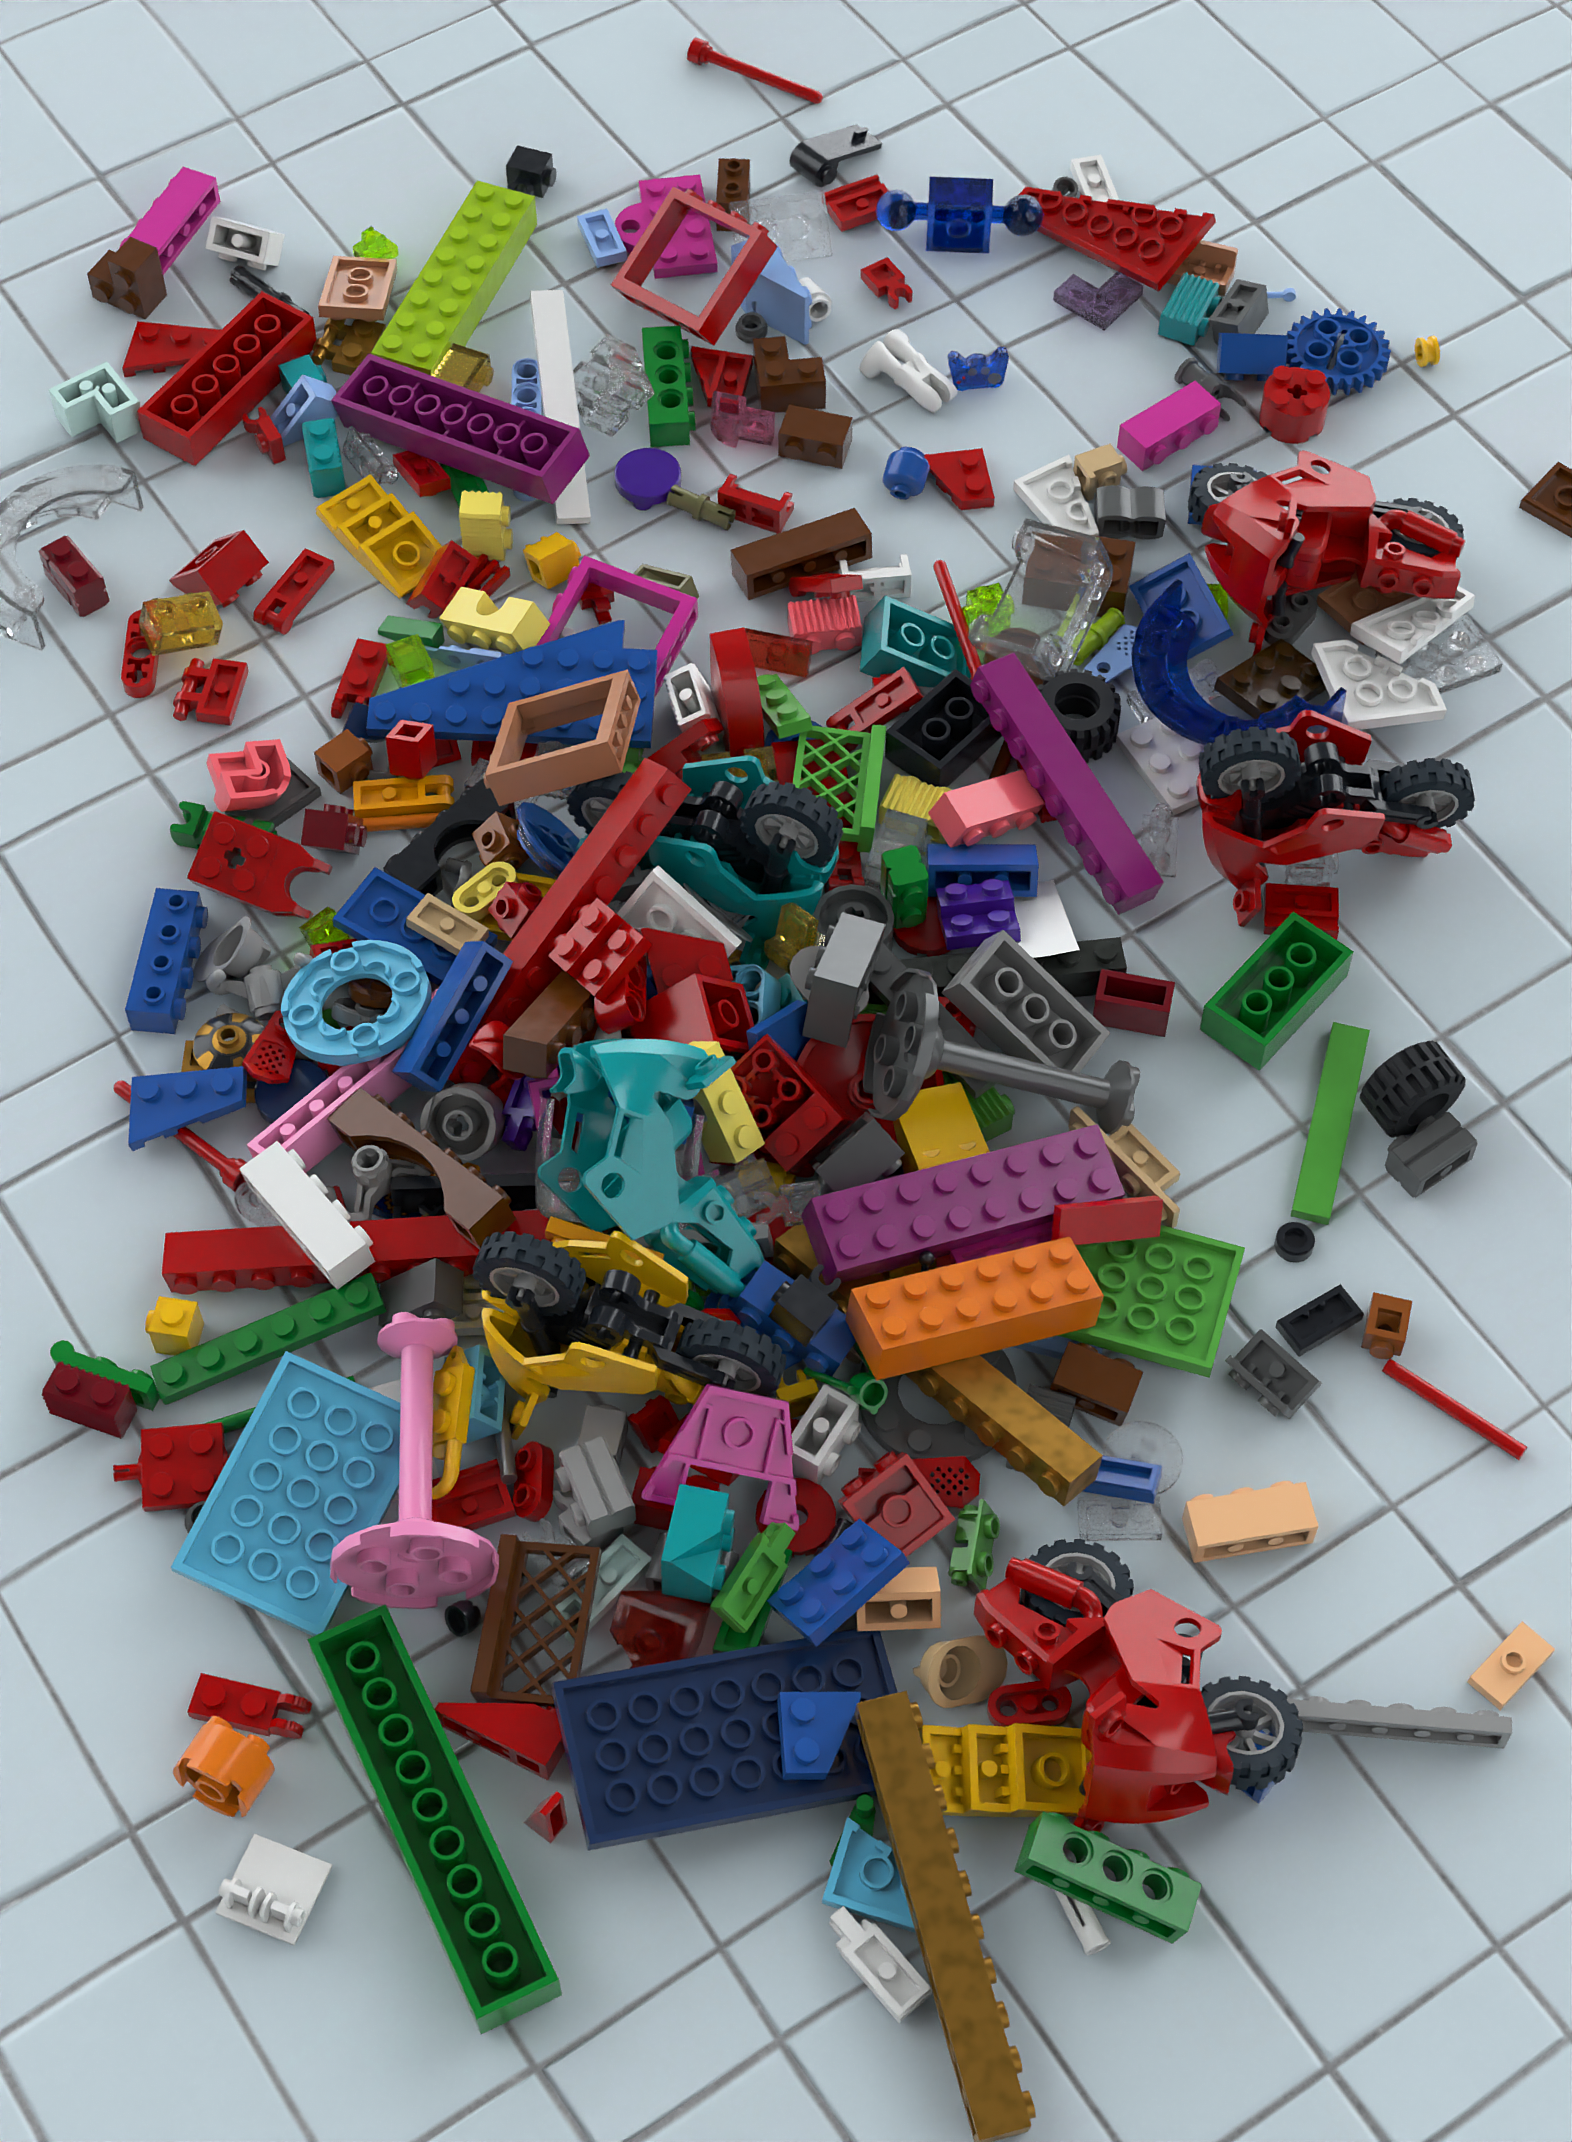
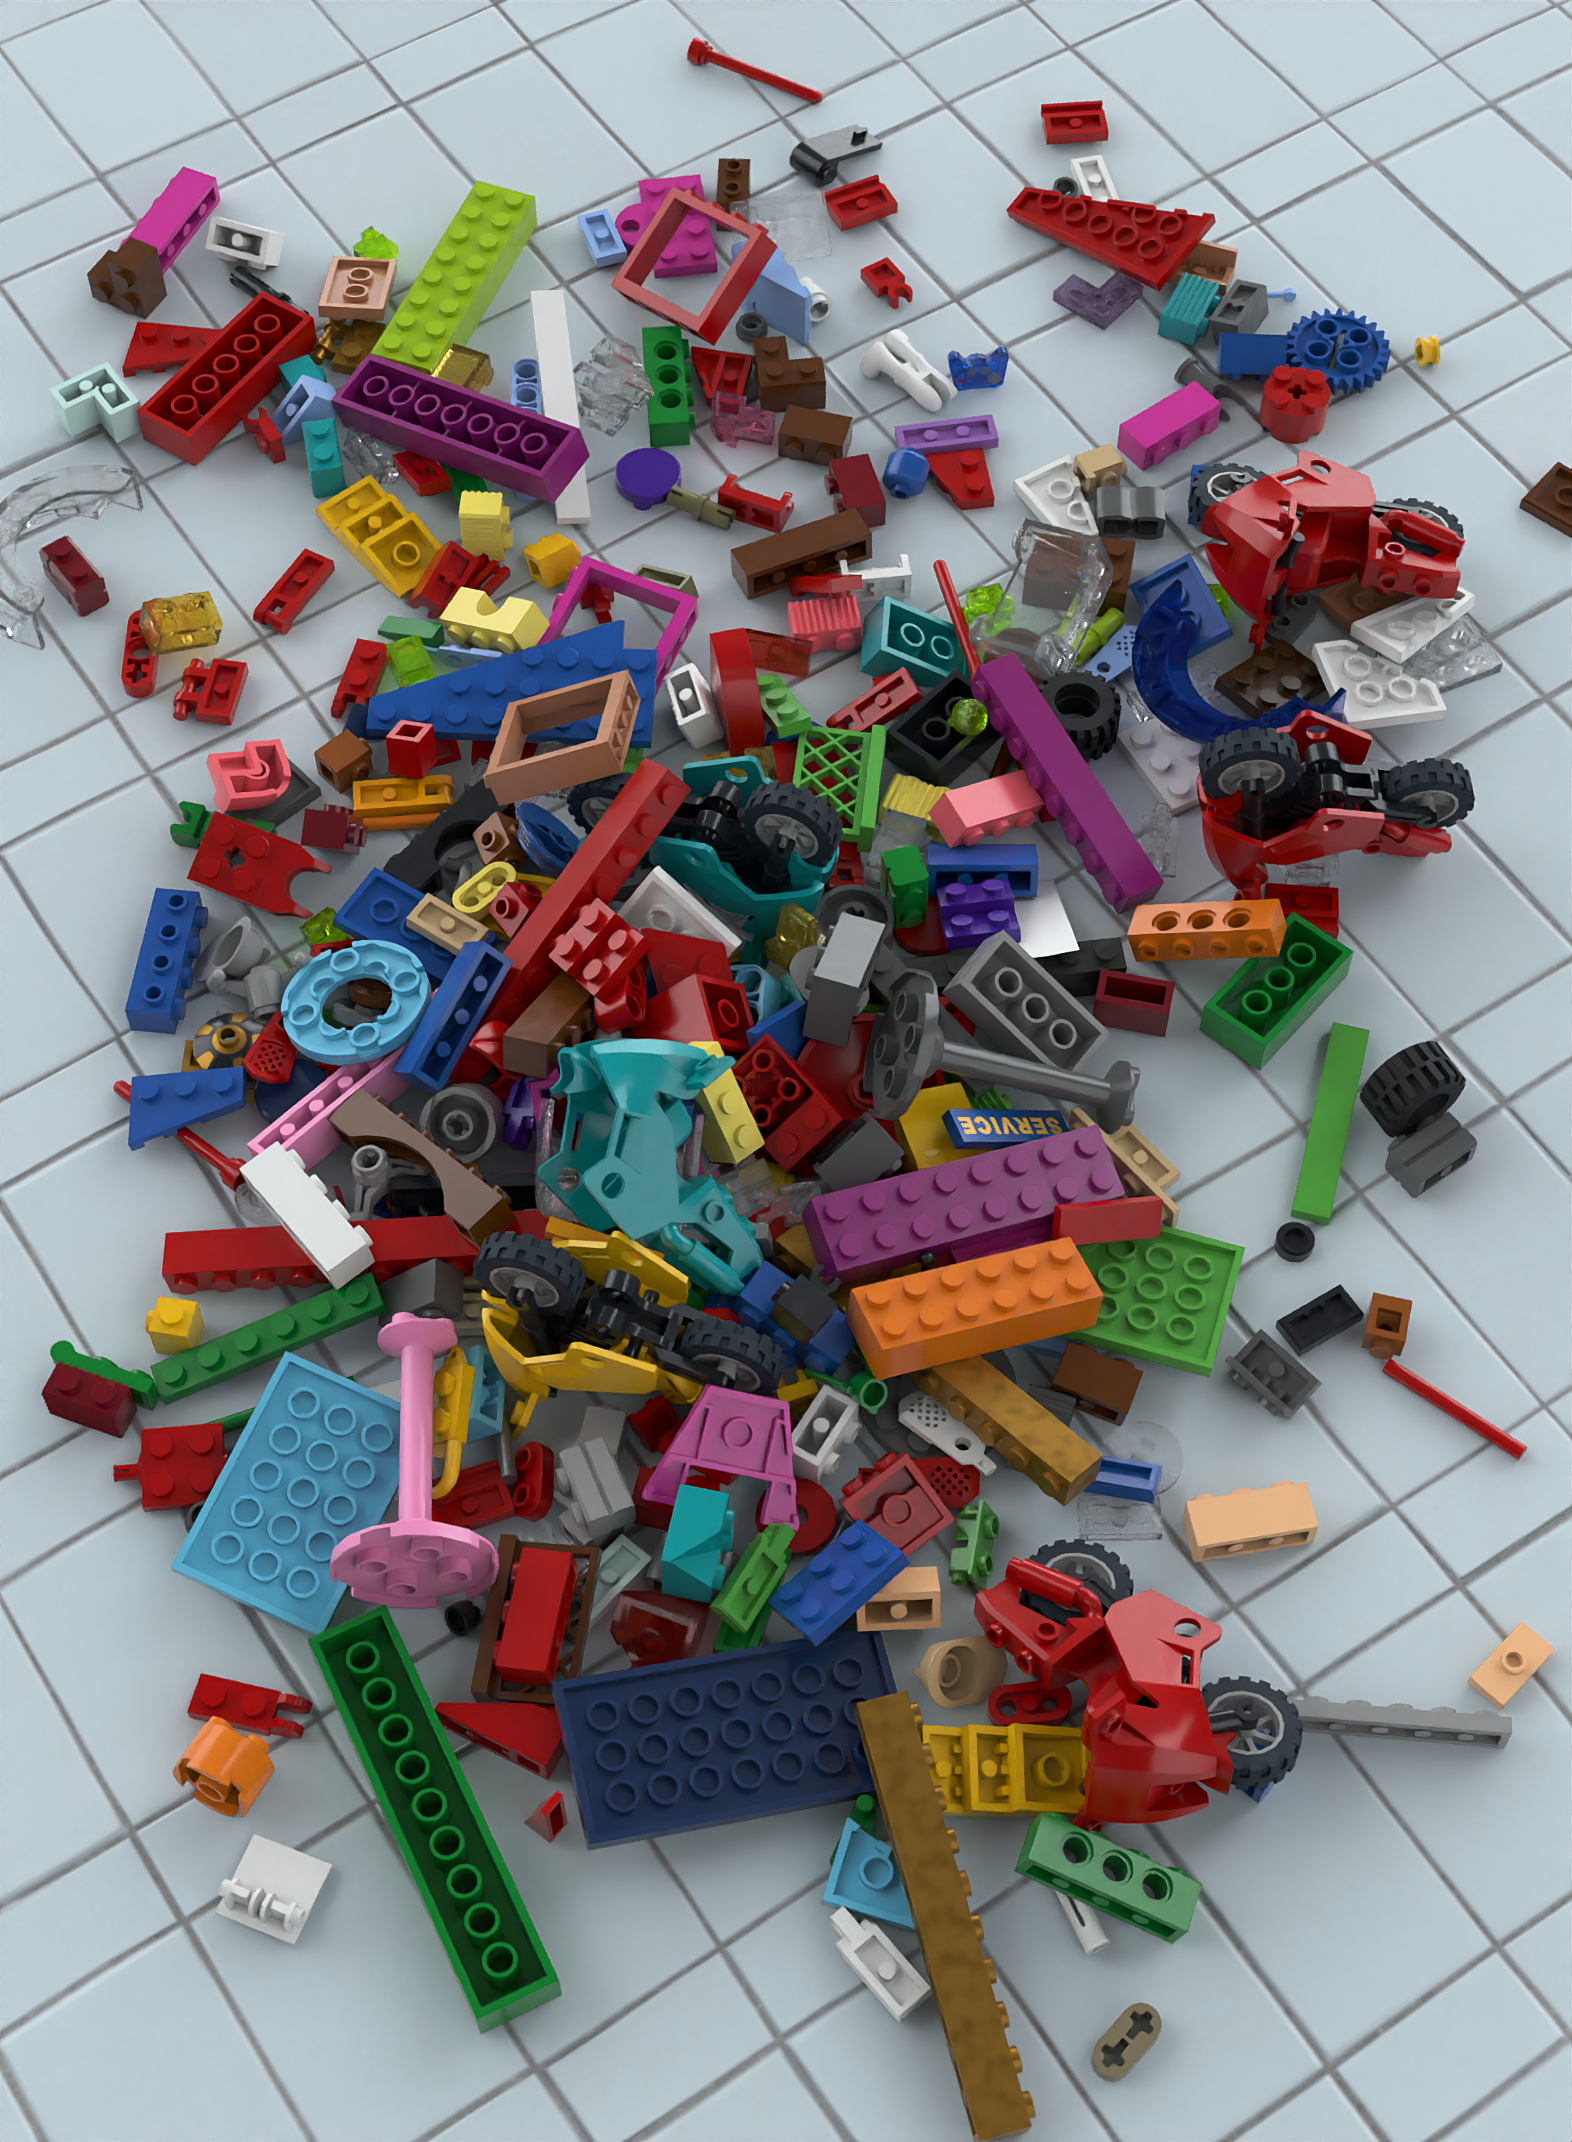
(222, 568): red slope -> none
(530, 171): black brick -> none
(536, 1616): none -> red brick
(686, 746): red plate -> none
(813, 1730): blue wing -> none
(856, 486): none -> dark red piece
(937, 1426): none -> white piece
(949, 435): none -> medium lavender plate
(959, 214): clear blue brick -> none
(968, 717): none -> clear neon green tile
(1000, 1127): none -> blue tile
(1074, 122): none -> red plate
(1134, 2049): none -> dark tan beam
(1207, 930): none -> orange brick

